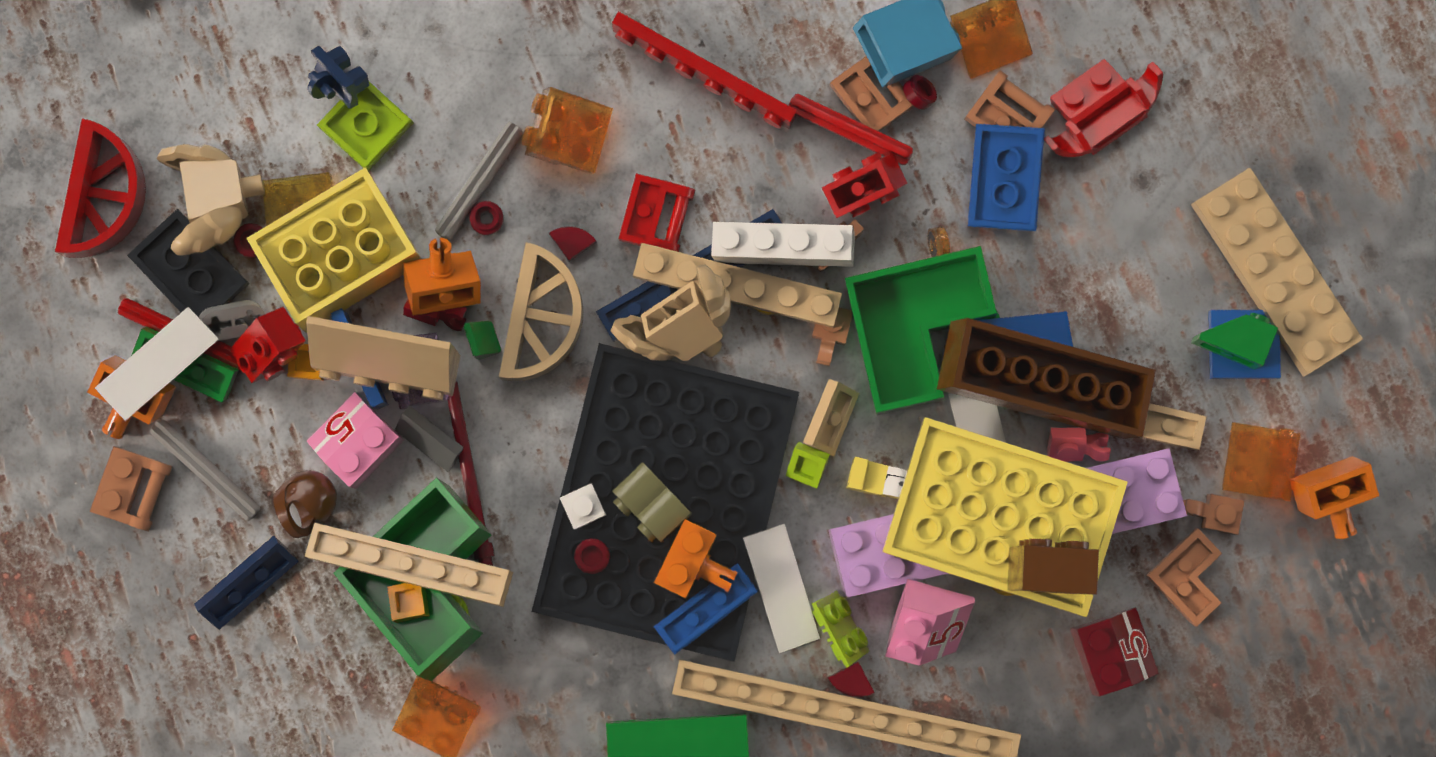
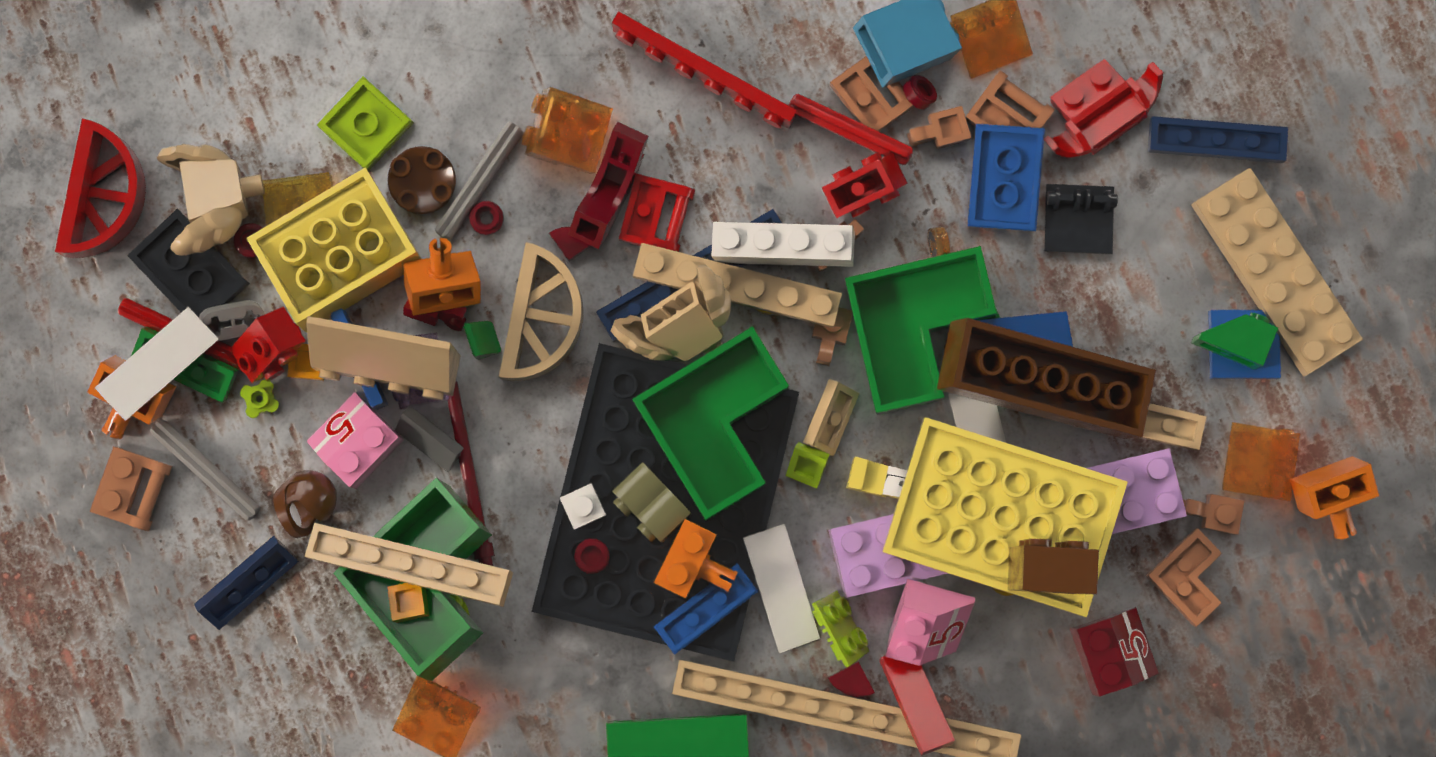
(269, 401): none -> lime plate
(331, 79): dark blue hips -> none
(421, 180): none -> reddish brown dish
(610, 186): none -> dark red arch
(695, 413): none -> green piece
(918, 705): none -> tile
(945, 128): none -> nougat plate
(1073, 443): coral plate -> none
(1079, 218): none -> black hinge
(1218, 139): none -> dark blue plate

